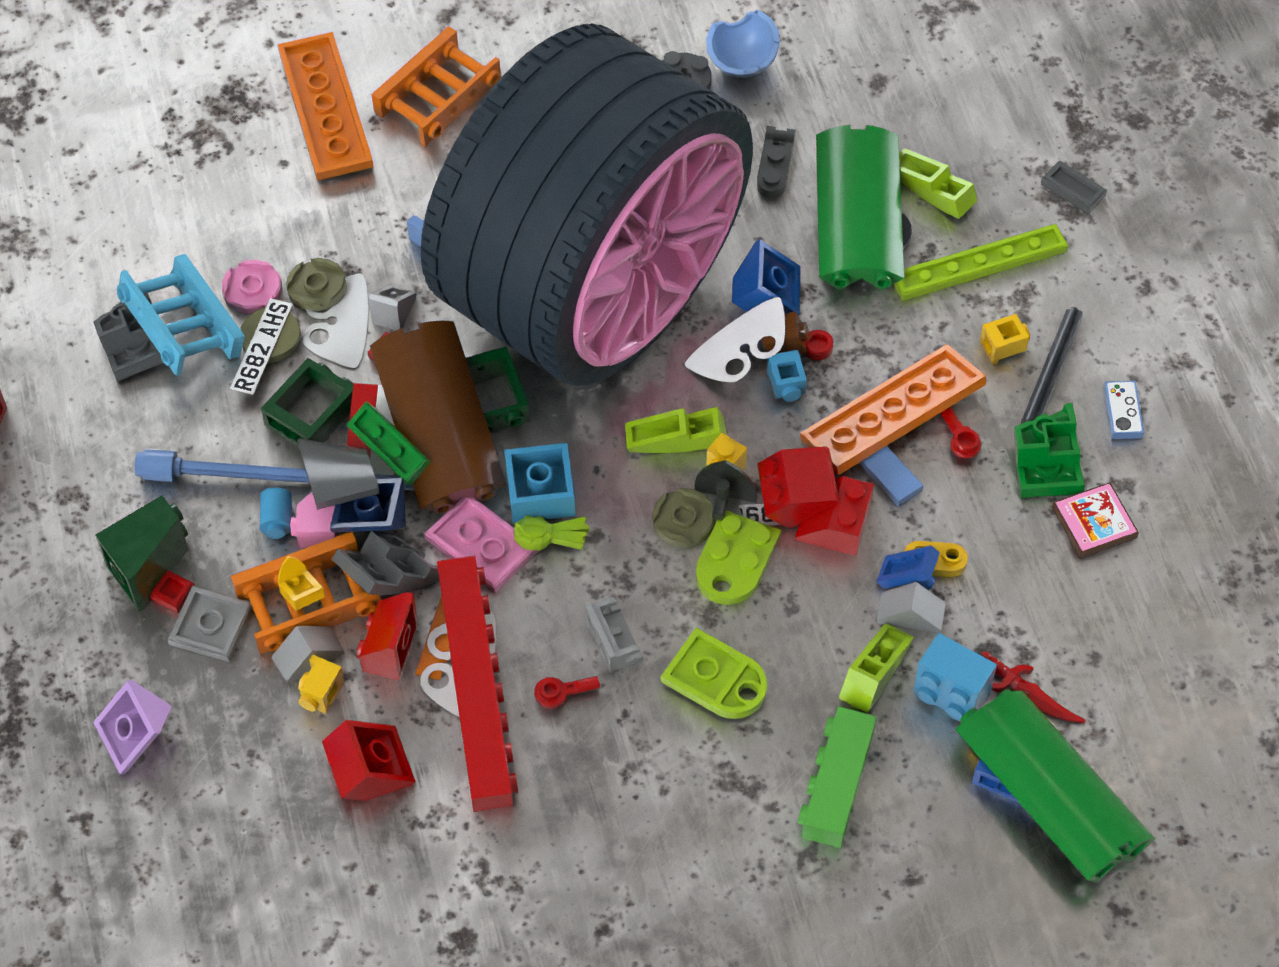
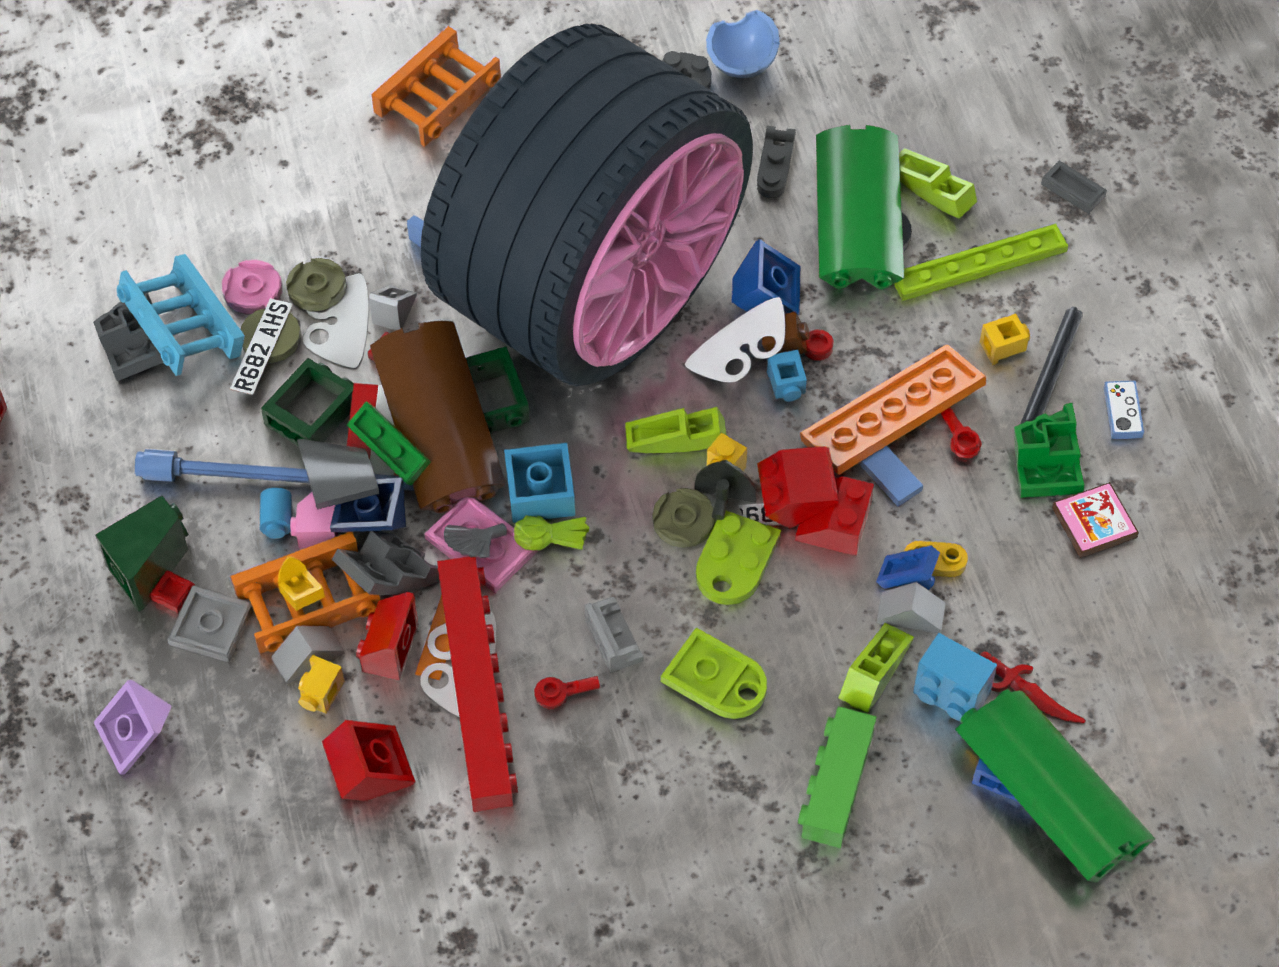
(325, 106): orange plate -> none
(473, 541): none -> dark grey hand

